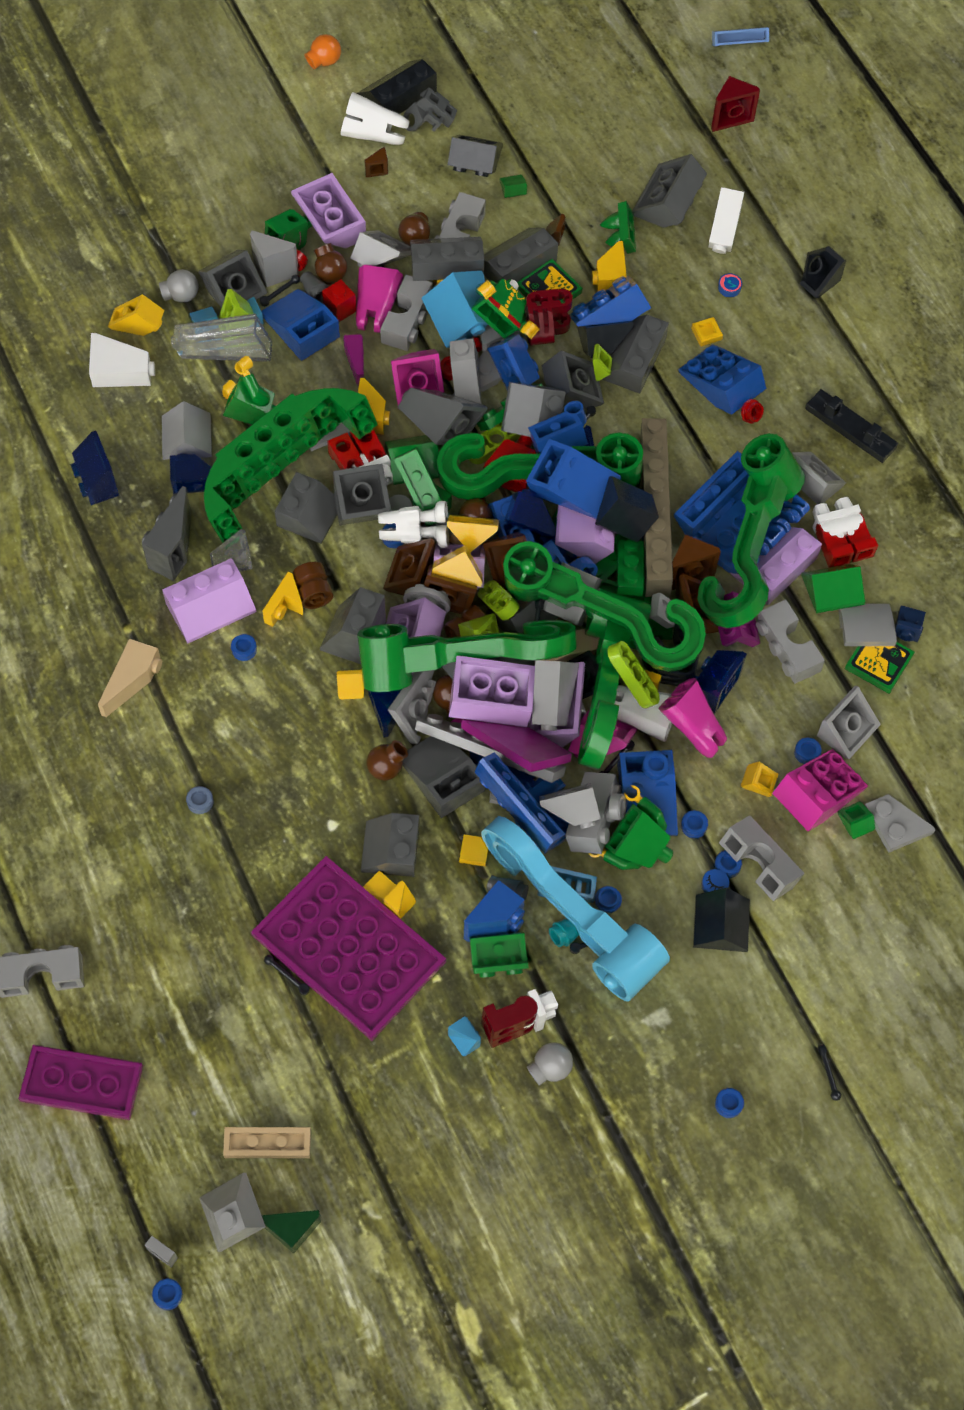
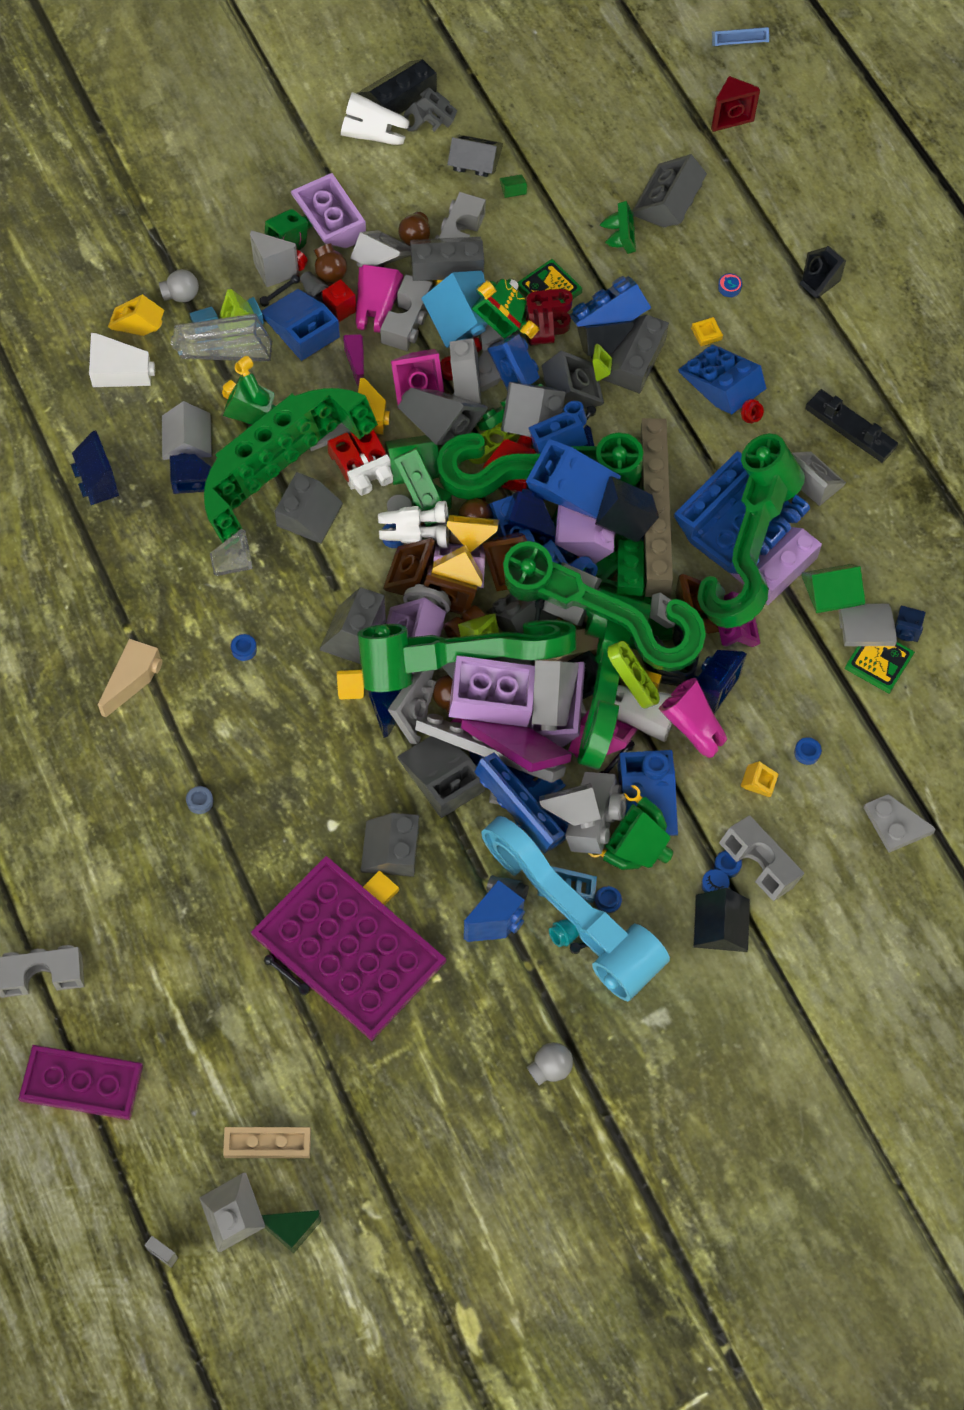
(167, 1294): blue tile -> none
(168, 540): dark grey slope -> none
(209, 600): lavender slope -> none
(235, 273): dark grey slope -> none
(284, 597): yellow slope -> none
(312, 585): reddish brown wheel -> none
(324, 51): orange piece -> none
(360, 494): dark grey slope -> none
(377, 164): reddish brown slope -> none
(386, 760): reddish brown piece -> none
(399, 900): yellow slope -> none
(464, 1036): dark azure slope -> none
(473, 851): yellow tile -> none
(498, 600): lime beam -> none
(498, 953): green bracket -> none
(518, 1018): dark red hips -> none
(520, 255): dark grey slope -> none
(557, 227): reddish brown slope -> none
(609, 267): yellow slope -> none
(694, 824): blue tile -> none
(695, 559): reddish brown slope -> none
(726, 220): white slope -> none
(729, 1103): blue tile -> none
(797, 660): light grey arch -> none
(819, 789): dark pink slope -> none
(835, 1094): black hinge -> none
(843, 533): hips -> none
(849, 724): light grey slope -> none
(857, 819): green slope -> none

